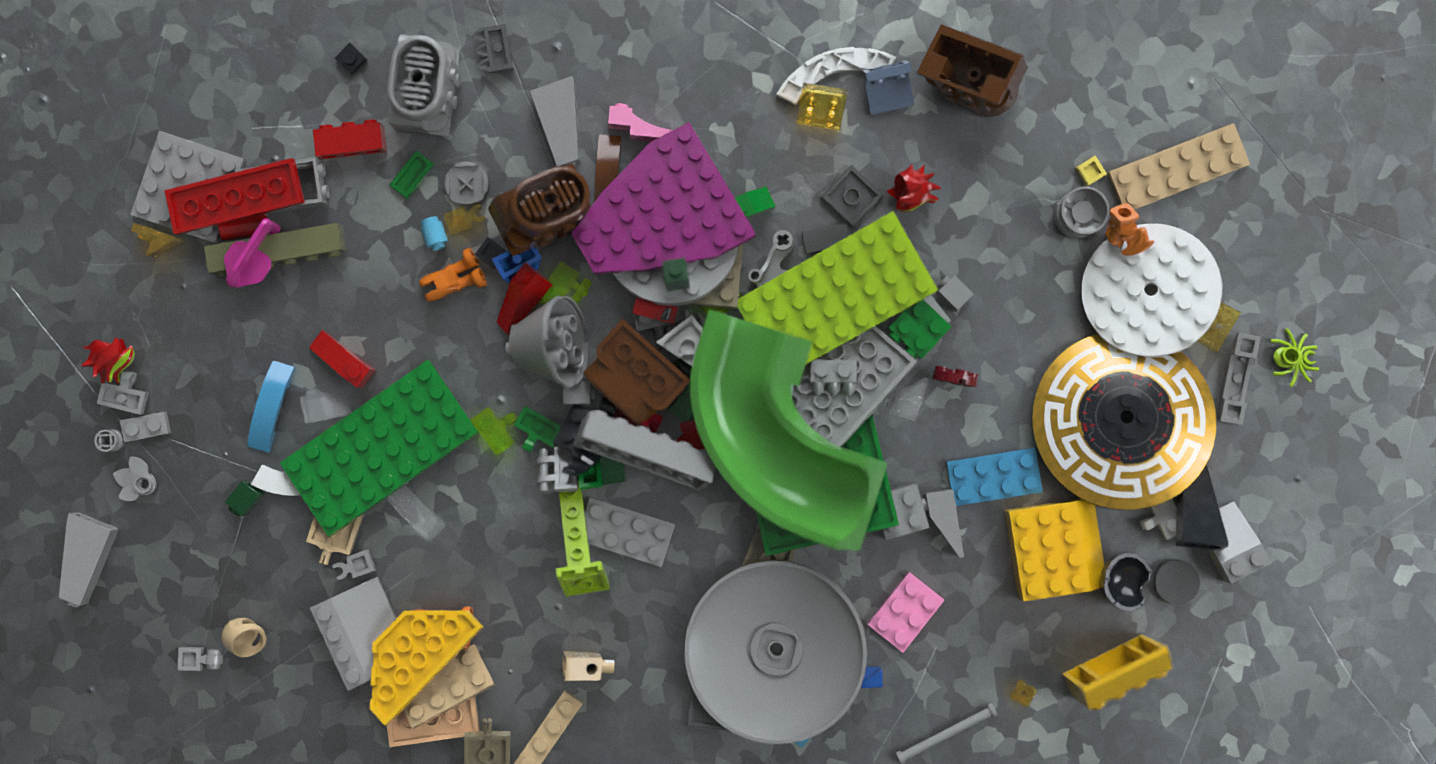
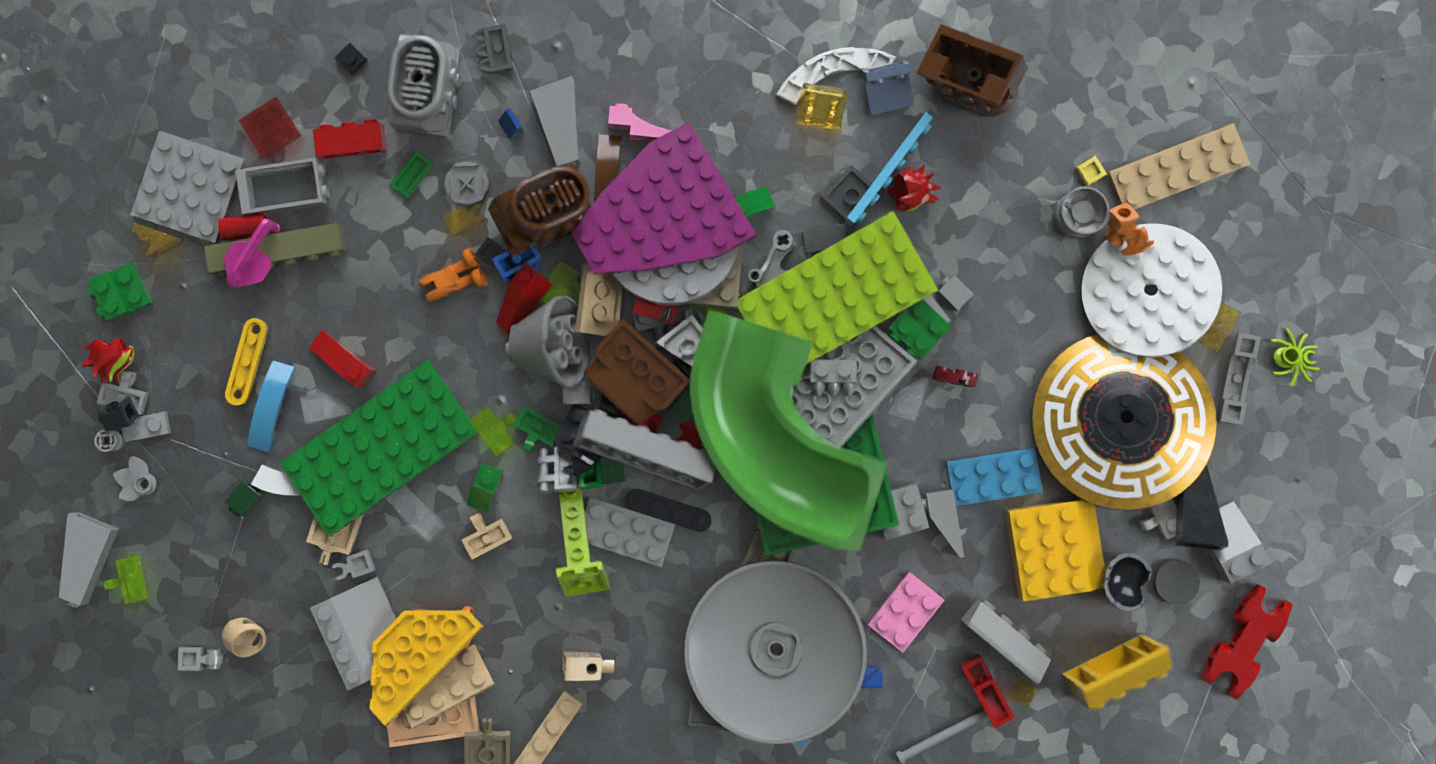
(118, 415): none -> black brick
(119, 292): none -> green plate
(130, 579): none -> clear neon green plate
(234, 196): red plate -> none
(246, 362): none -> yellow plate
(270, 128): none -> clear red plate
(433, 233): medium azure brick -> none
(484, 487): none -> green slope
(486, 536): none -> tan plate
(510, 124): none -> blue slope
(598, 303): none -> tan plate
(668, 510): none -> black plate
(676, 274): dark green brick -> none
(884, 177): none -> medium azure plate
(986, 690): none -> red slope
(1007, 640): none -> light grey slope
(1247, 640): none -> red piece

